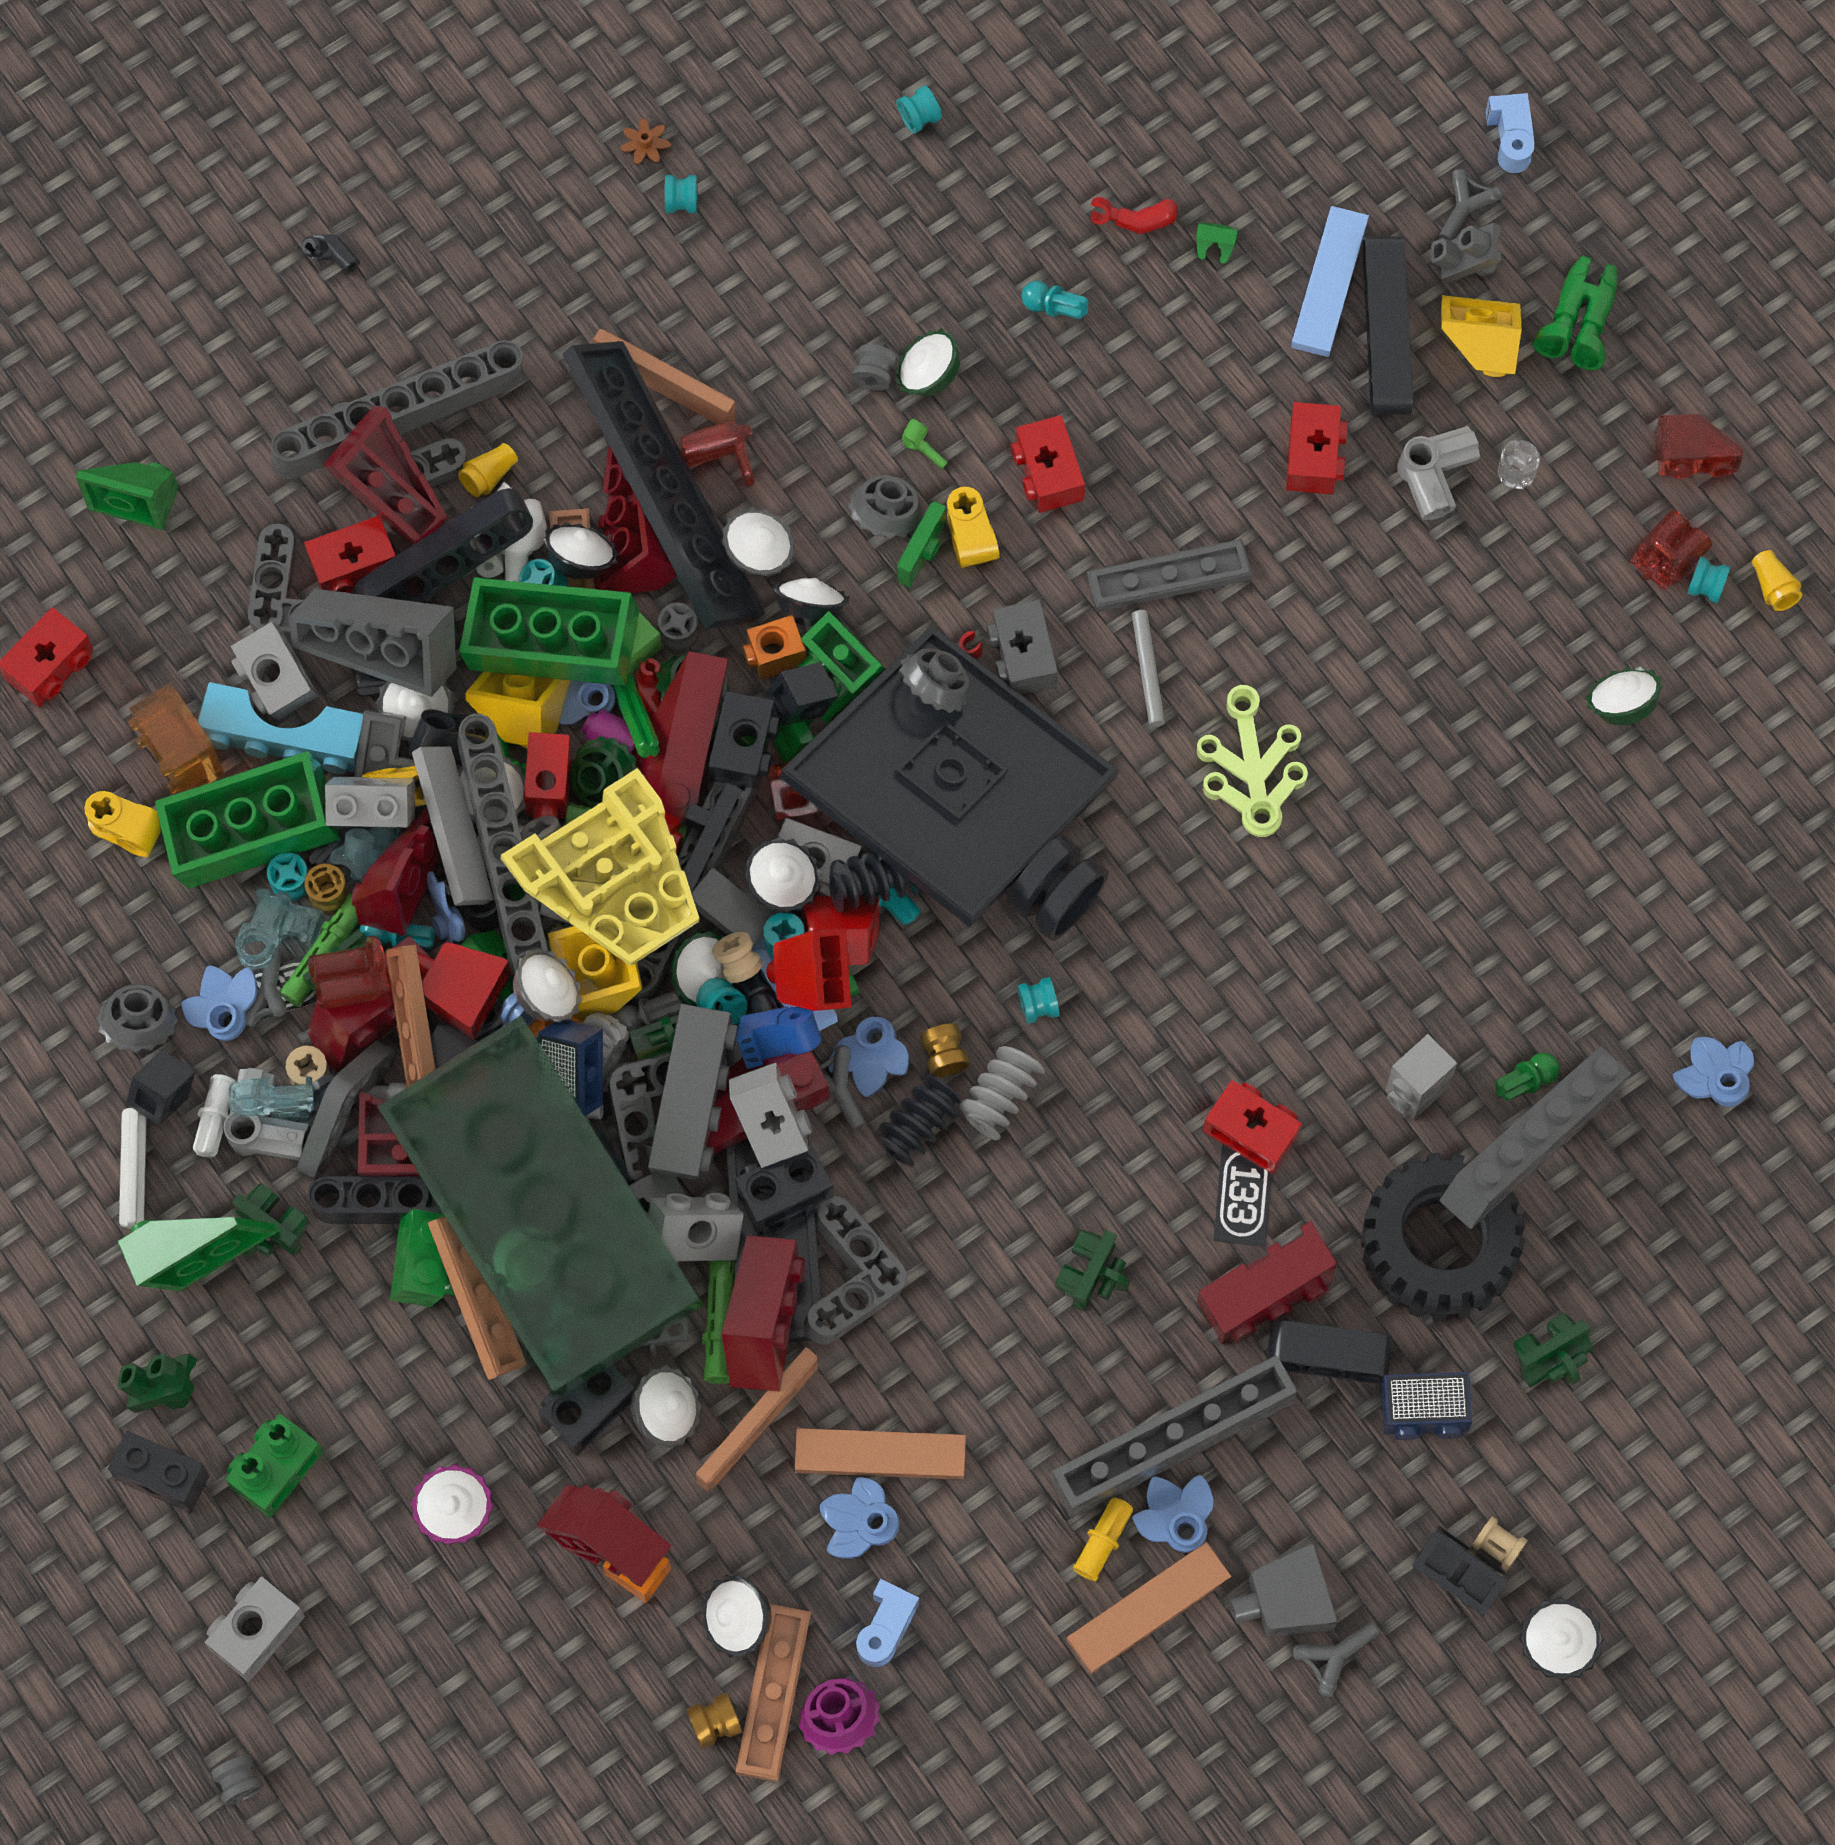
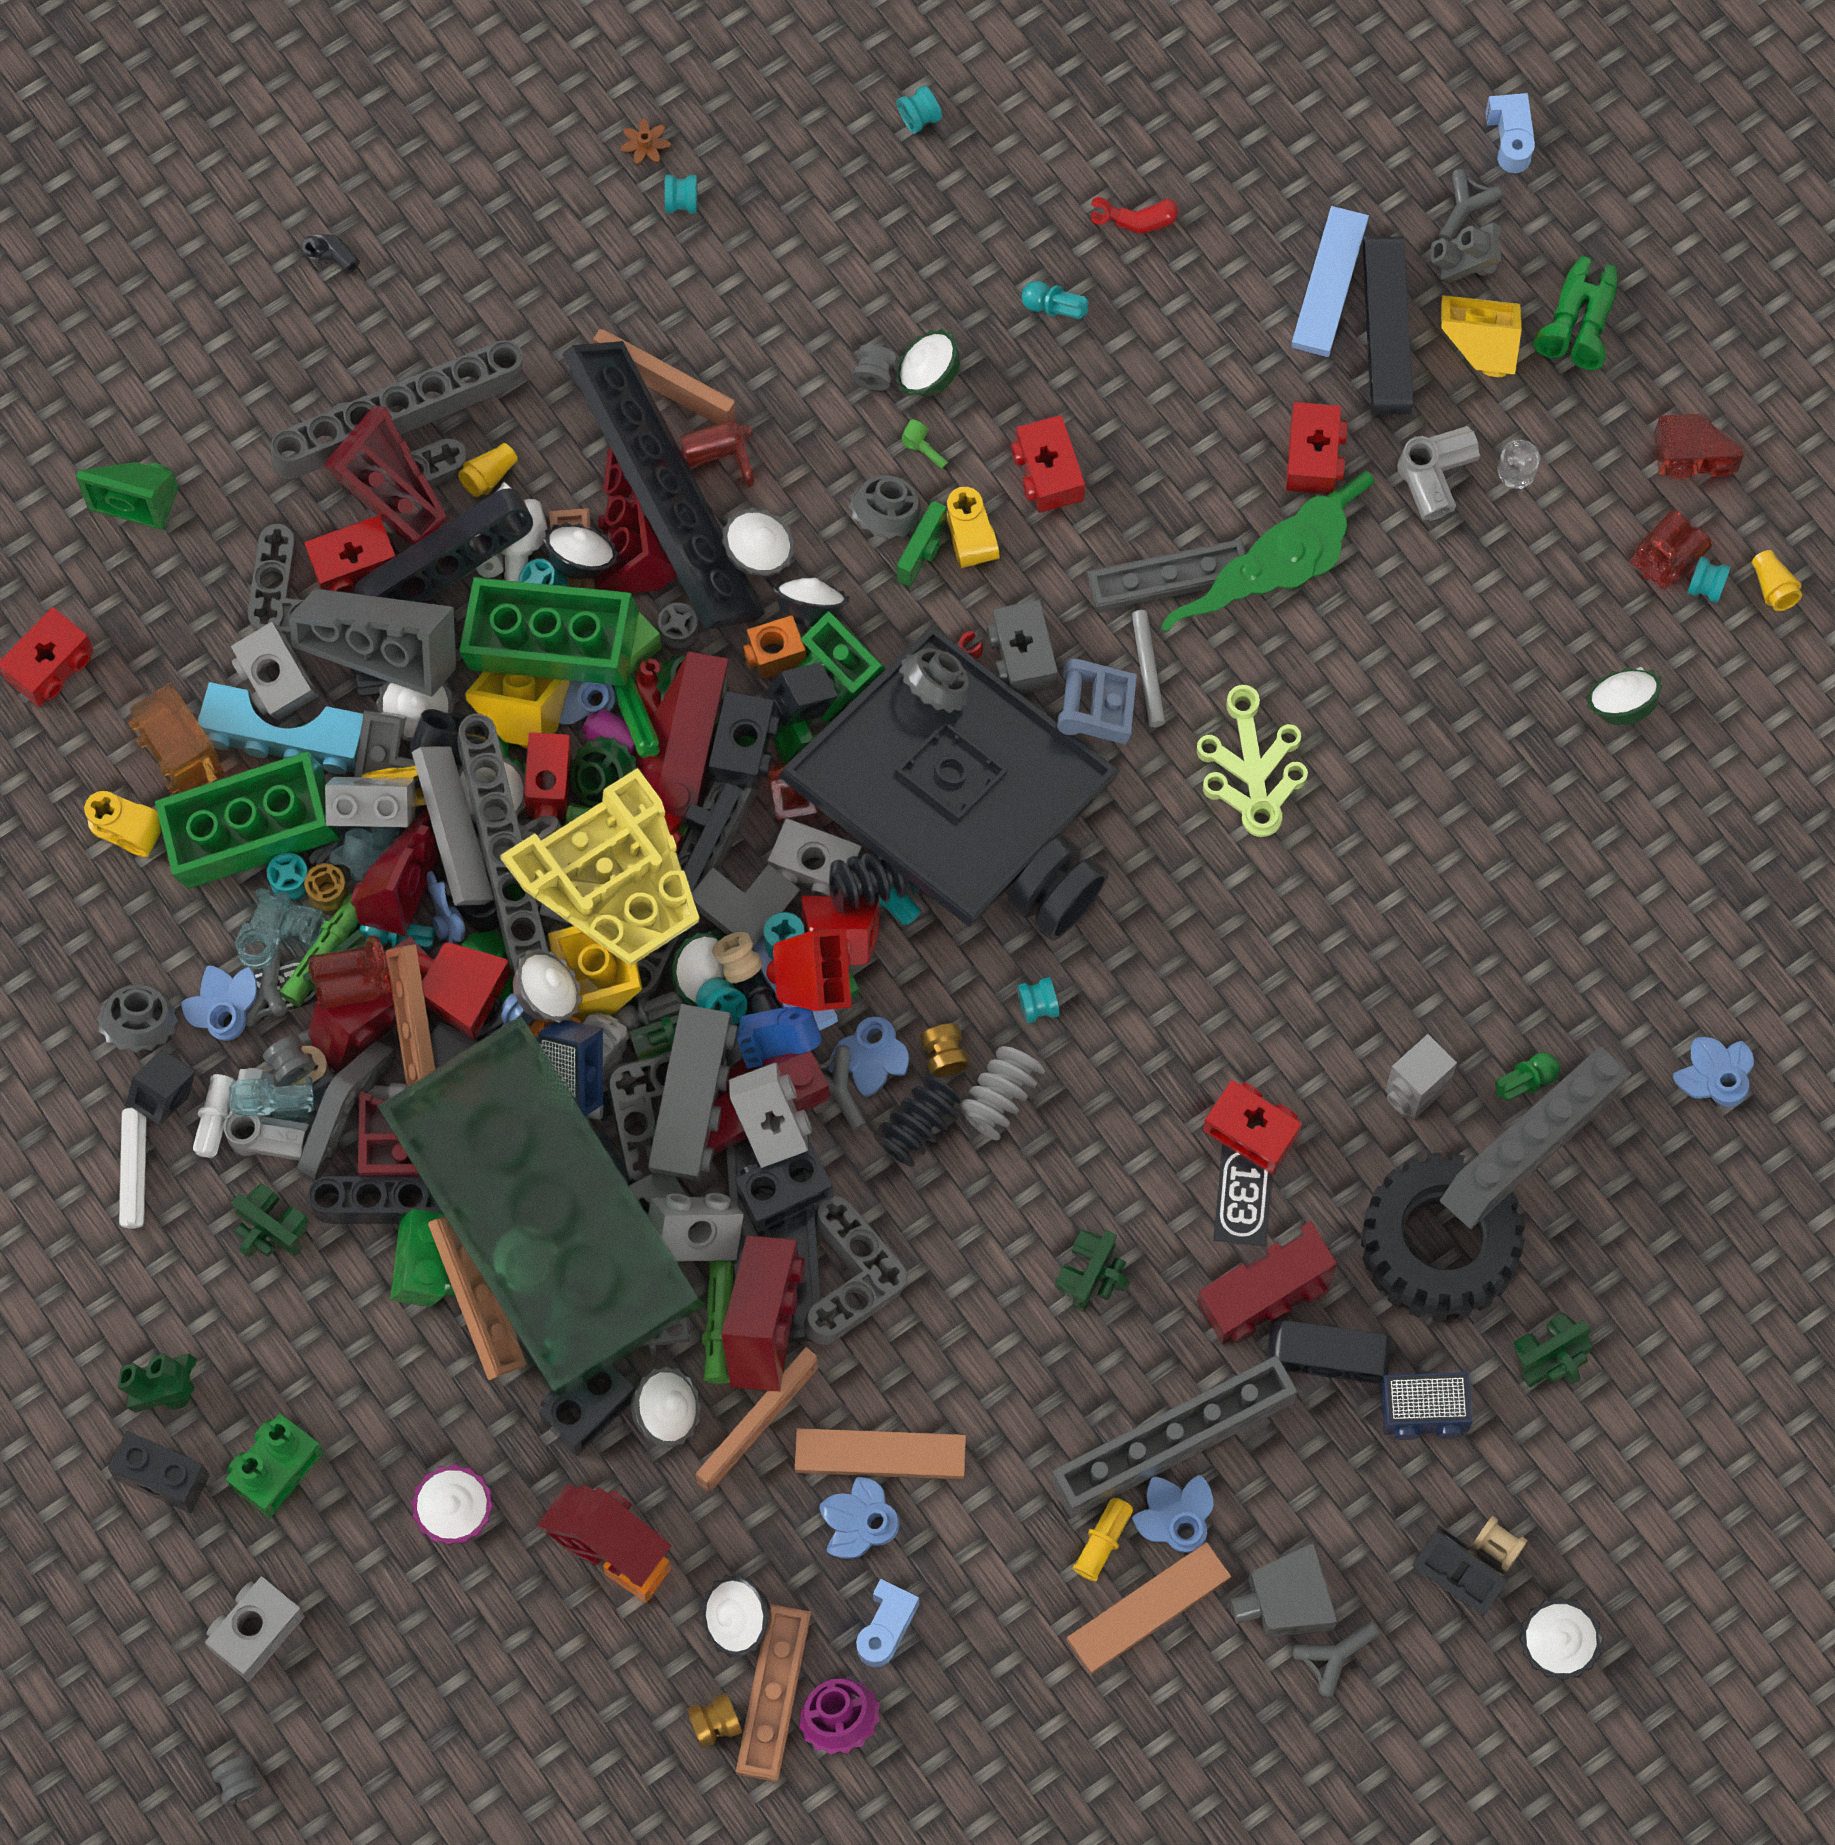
(185, 1250): slope -> none
(288, 1060): none -> dark grey wheel
(782, 875): white piece -> none
(1110, 701): none -> sand blue plate
(1223, 235): green tile -> none
(1284, 554): none -> green piece

